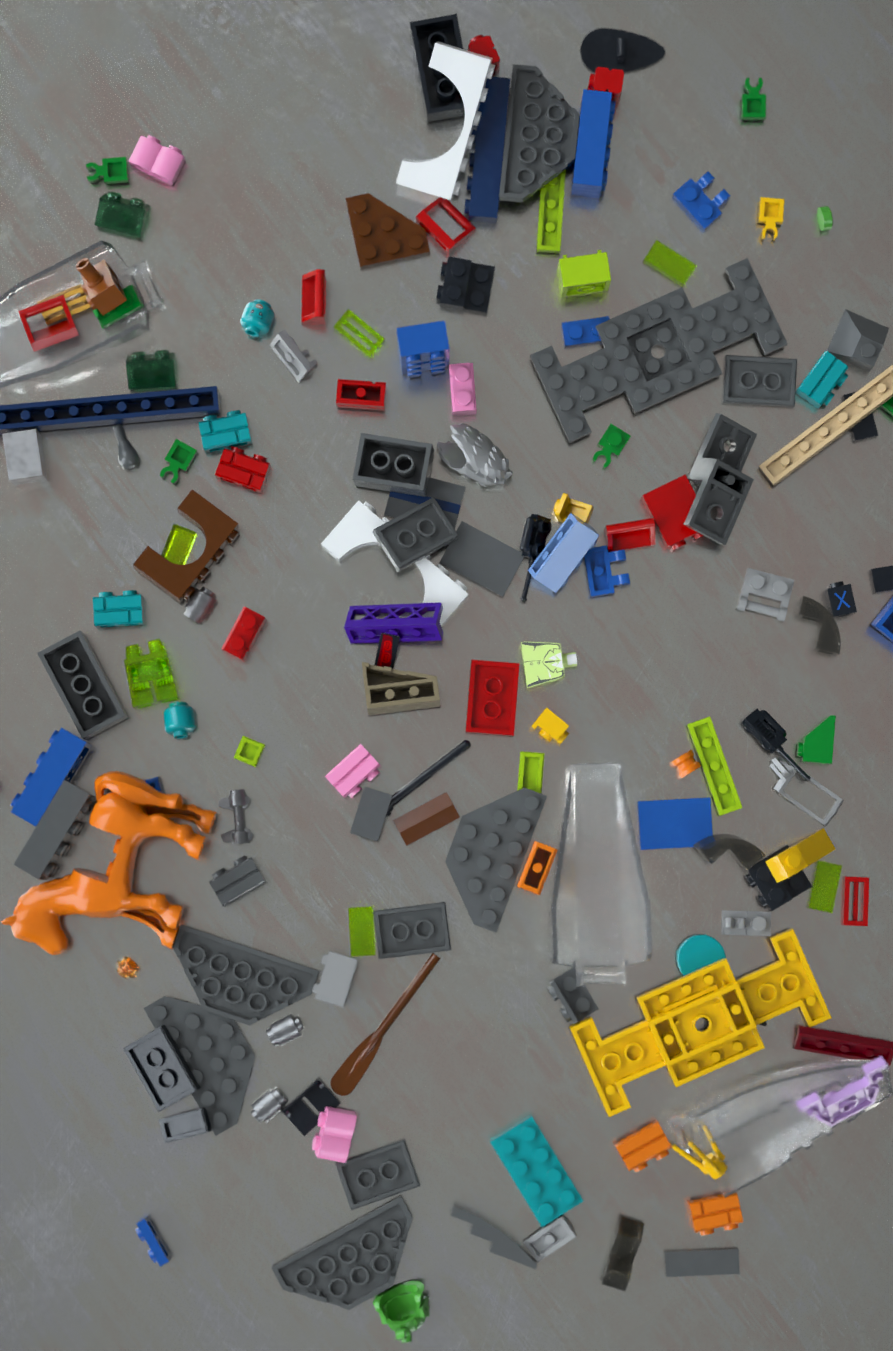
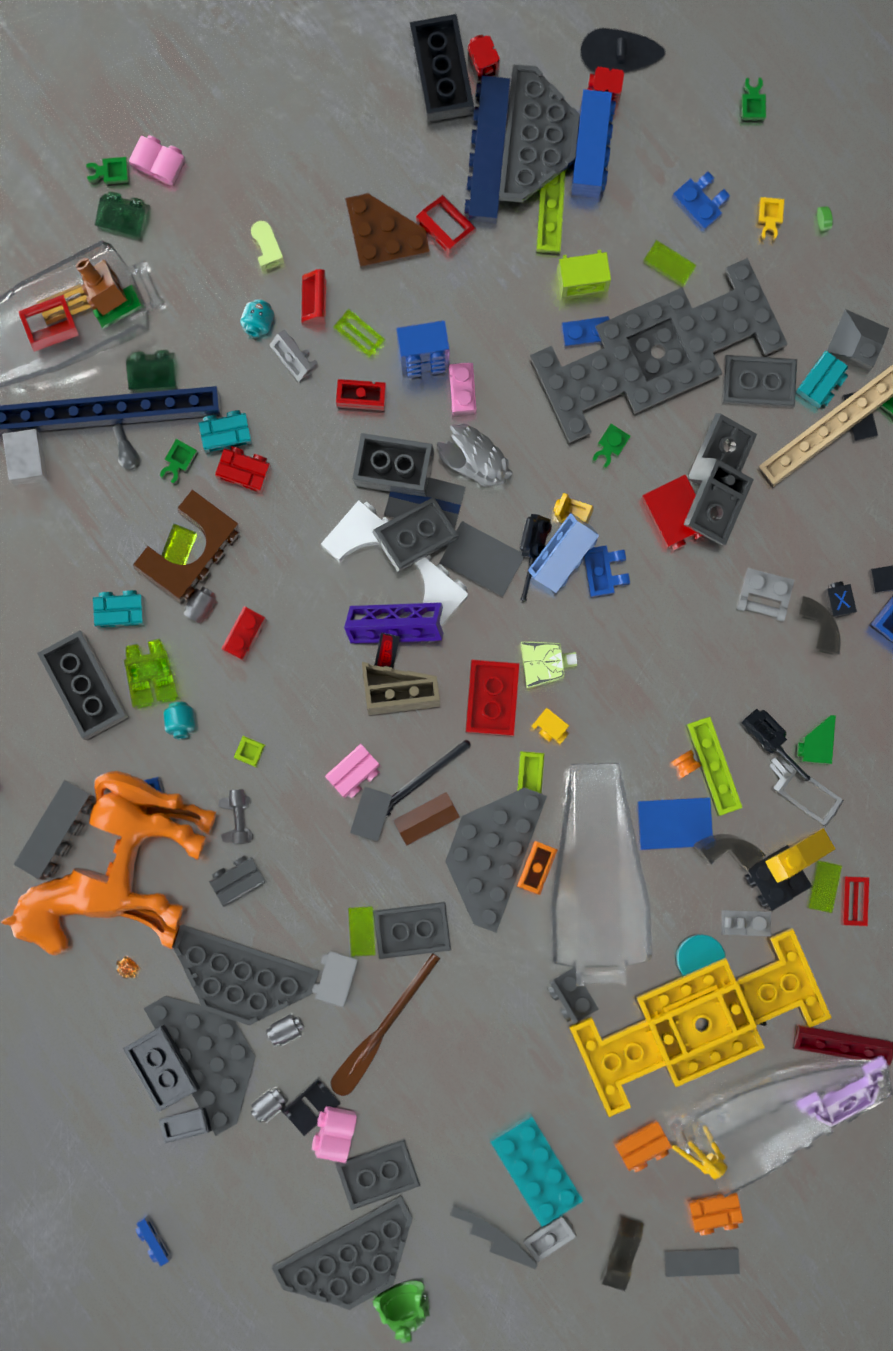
(54, 767): blue brick -> none
(264, 237): none -> yellowish green leg
(465, 285): black plate -> none
(469, 75): white arch -> none
(630, 535): red tile -> none

